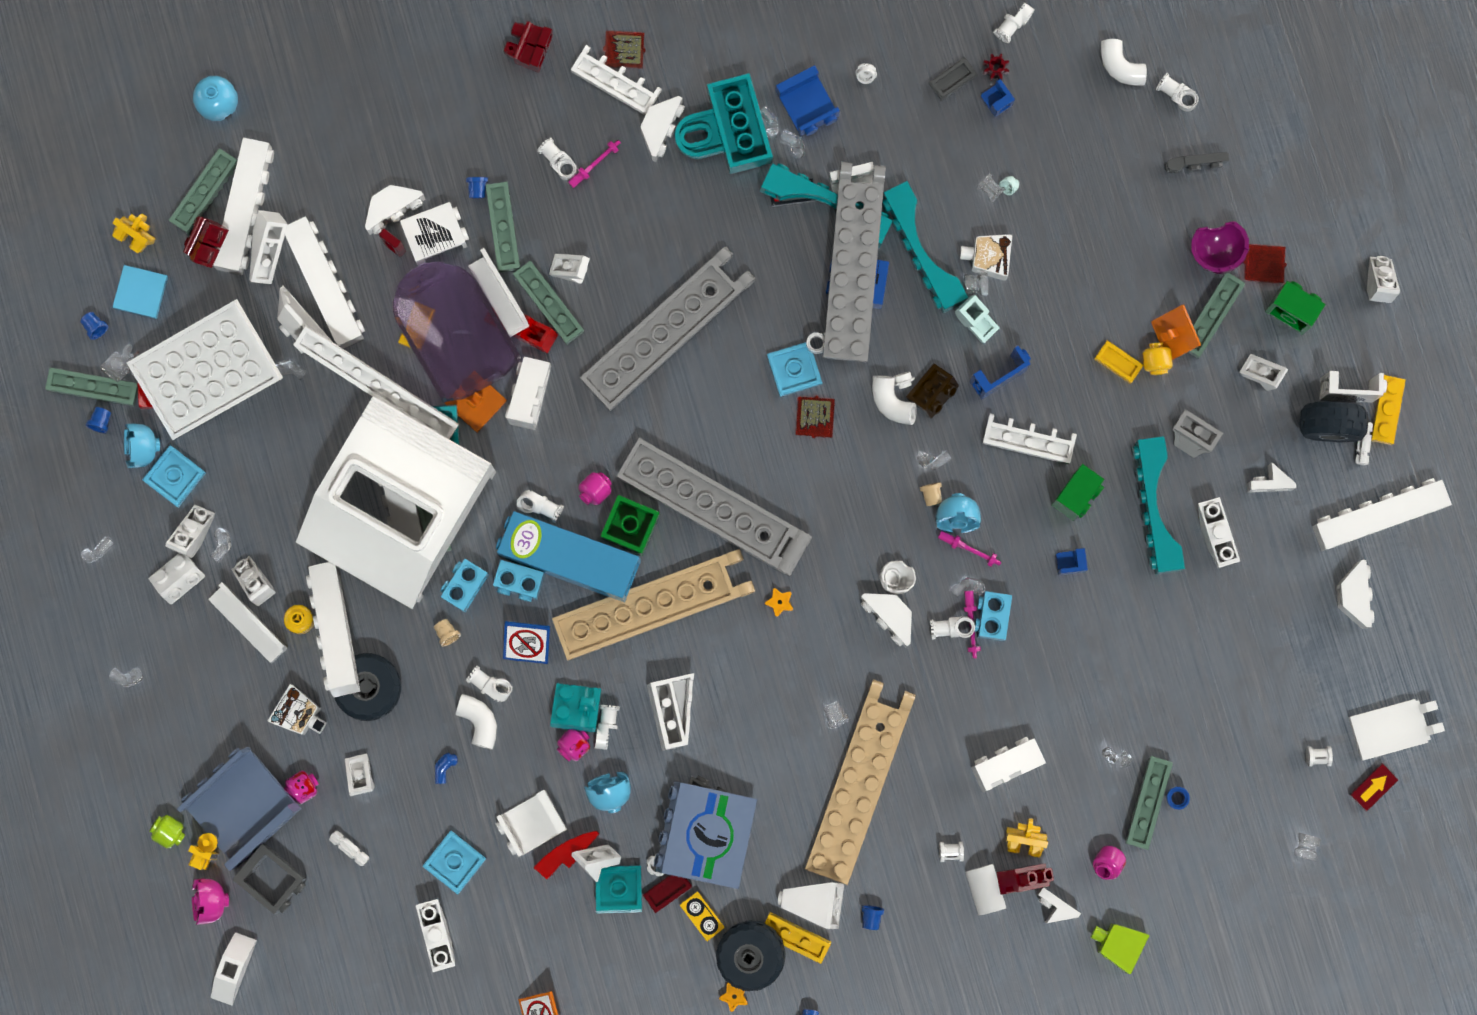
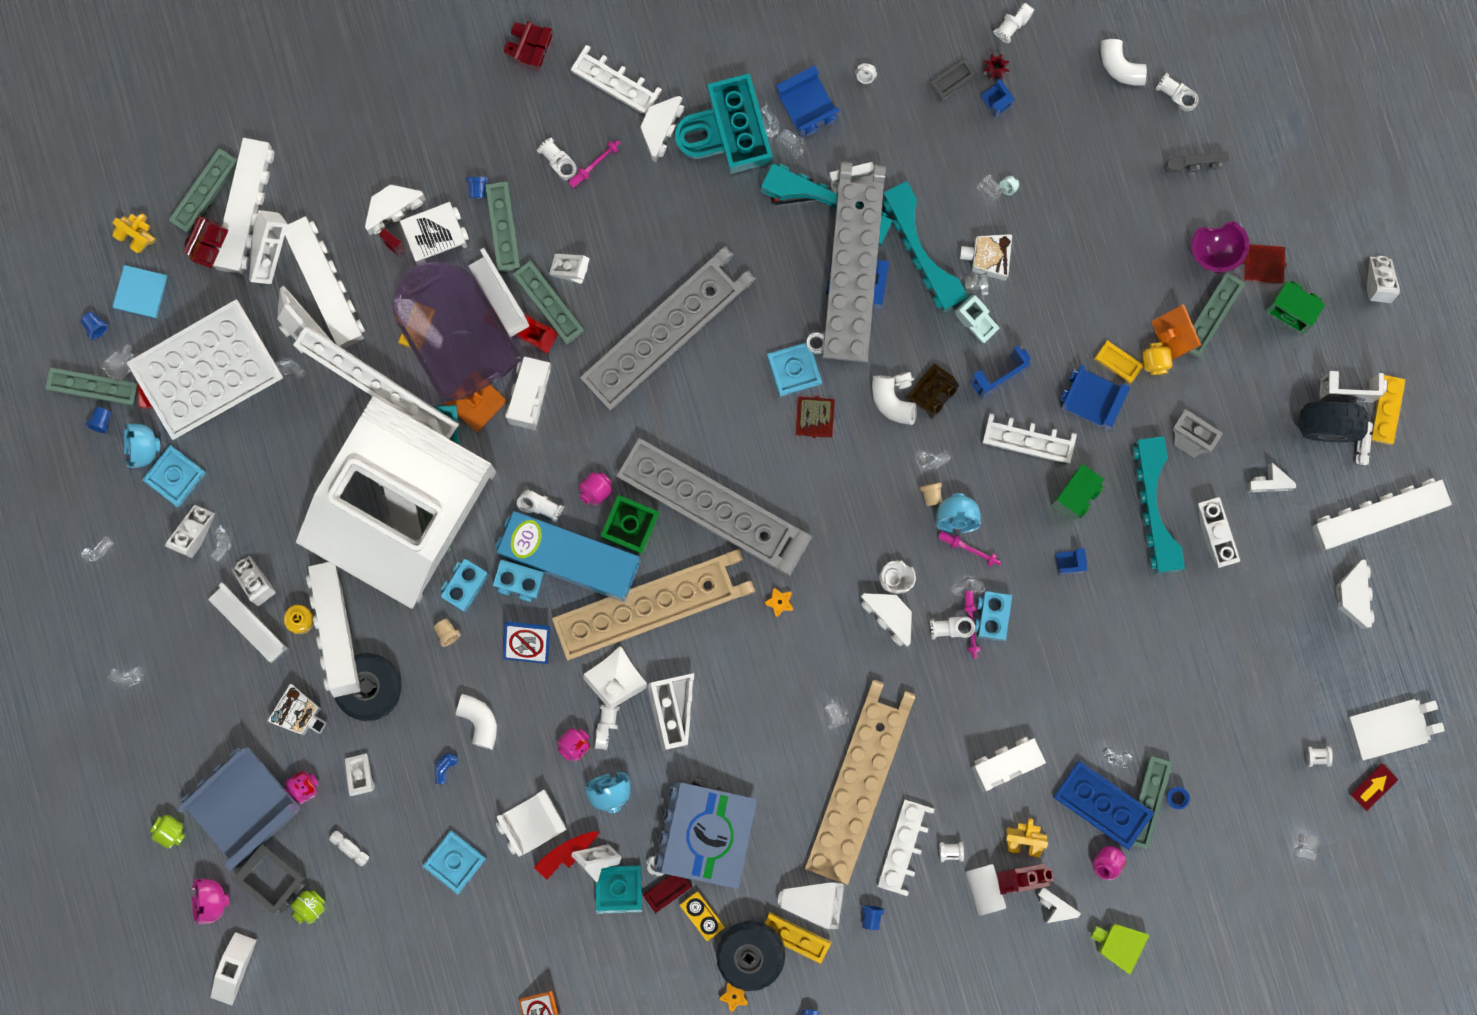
(176, 578): white bracket -> none
(203, 852): yellow hips -> none
(215, 98): medium azure cylinder -> none
(307, 907): none -> lime head
(436, 935): white slope -> none
(489, 684): white connector -> none
(575, 707): teal hinge -> none
(615, 679): none -> white plate
(624, 49): piece -> none
(902, 846): none -> white hinge
(1094, 398): none -> blue panel
(1103, 805): none -> blue tile
(1263, 372): white slope -> none

